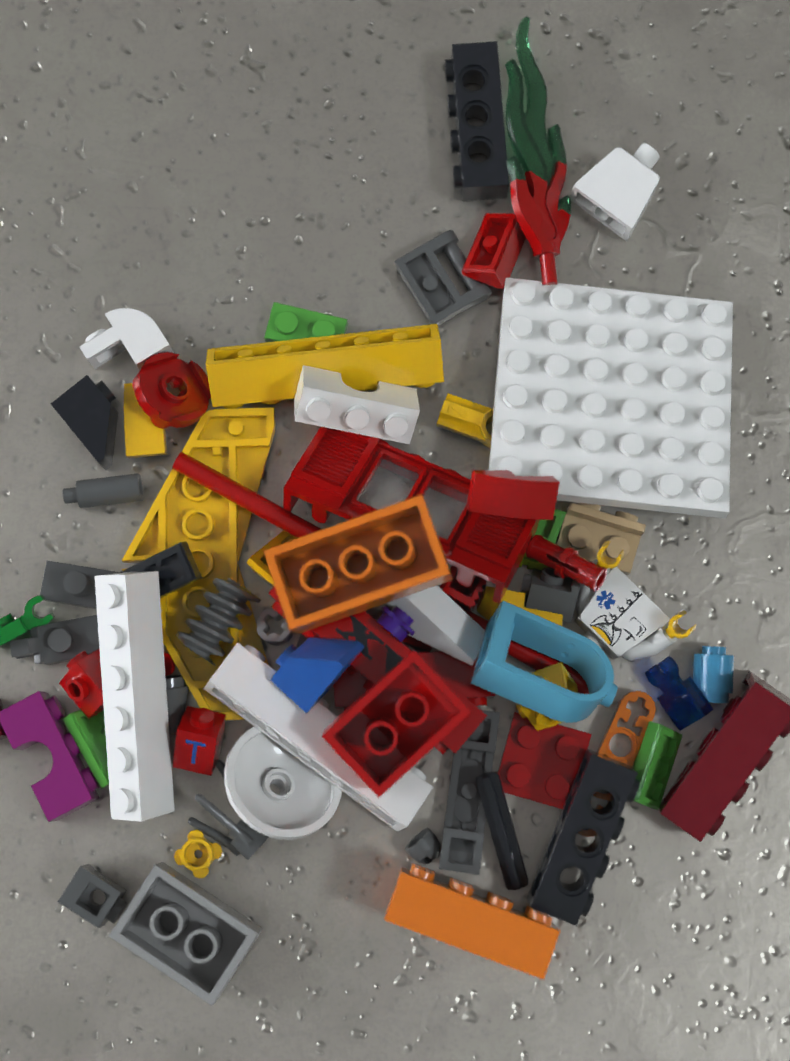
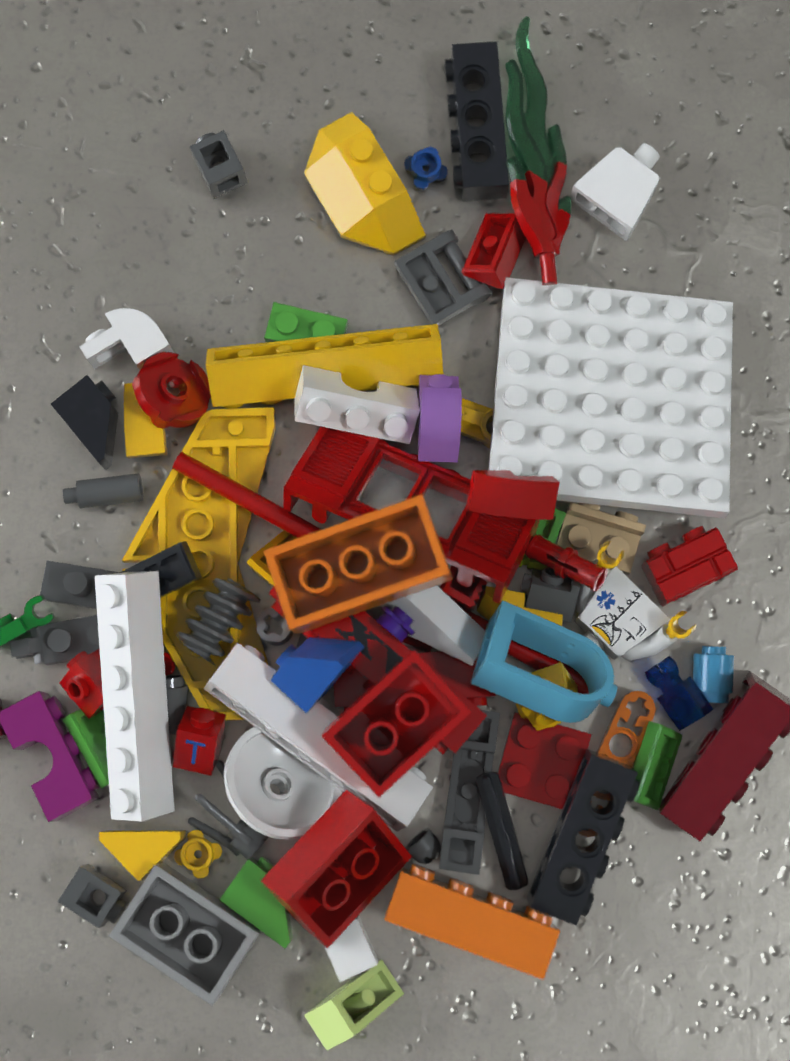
(141, 848): none -> yellow slope
(222, 177): none -> dark grey brick
(256, 903): none -> bright green slope
(337, 868): none -> red brick
(352, 952): none -> white brick
(354, 1005): none -> yellowish green slope
(361, 188): none -> yellow wedge
(429, 157): none -> blue plate
(439, 418): none -> medium lavender brick
(688, 566): none -> red brick

